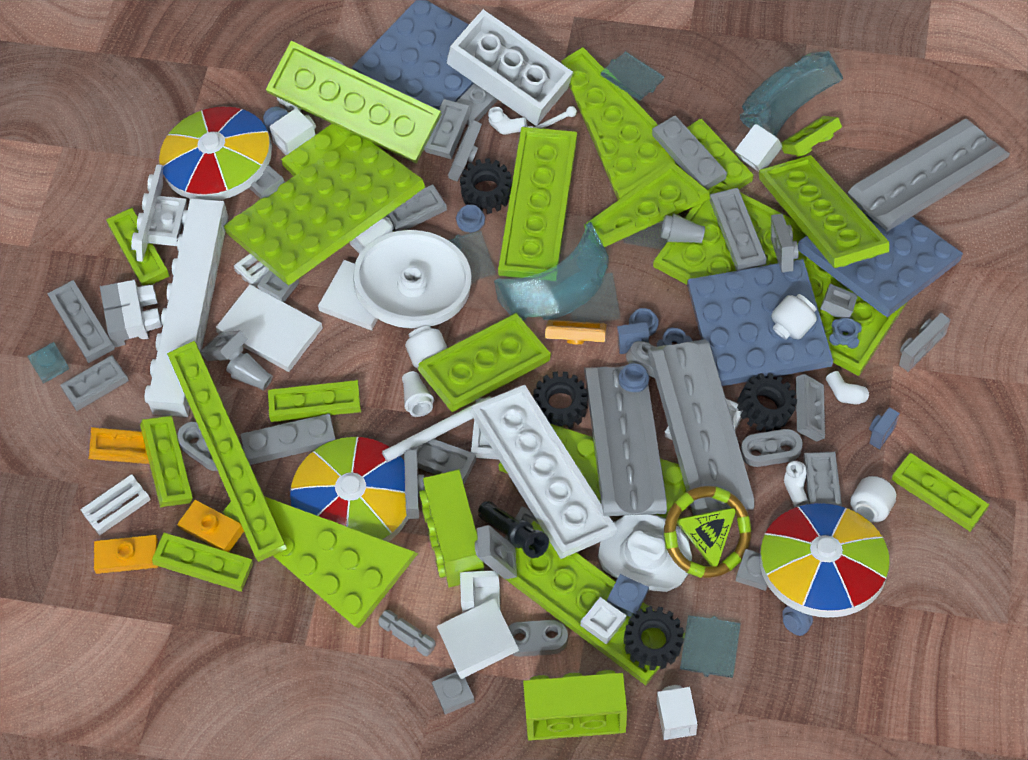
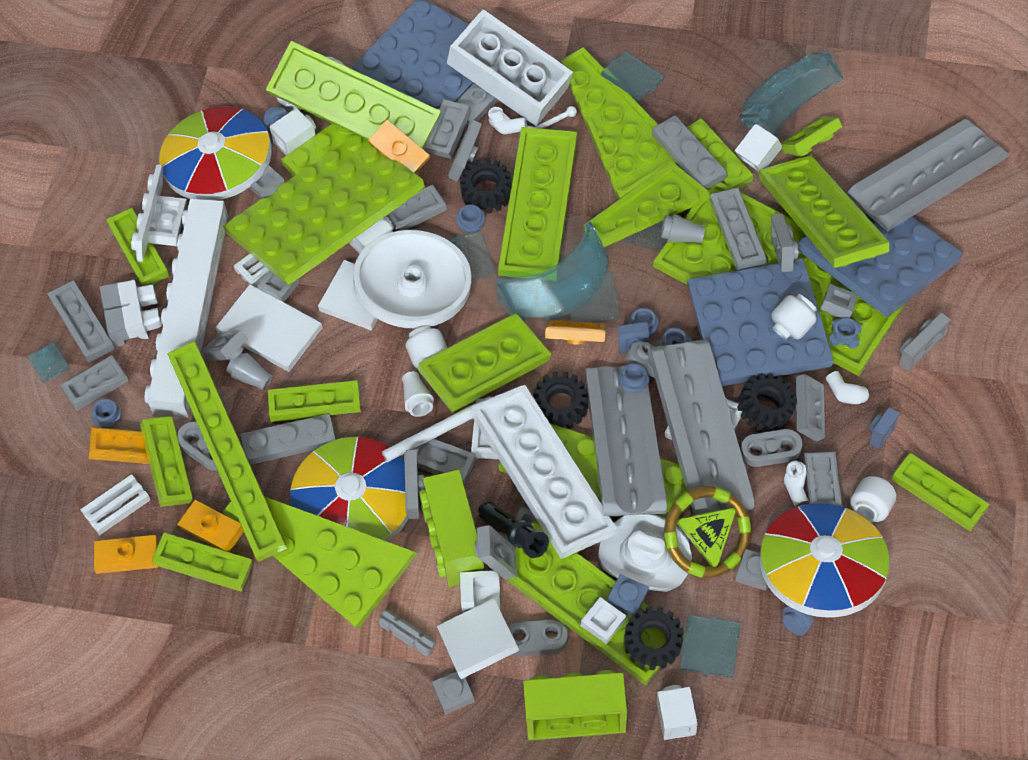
(102, 407): none -> sand blue plate
(398, 146): none -> light orange plate

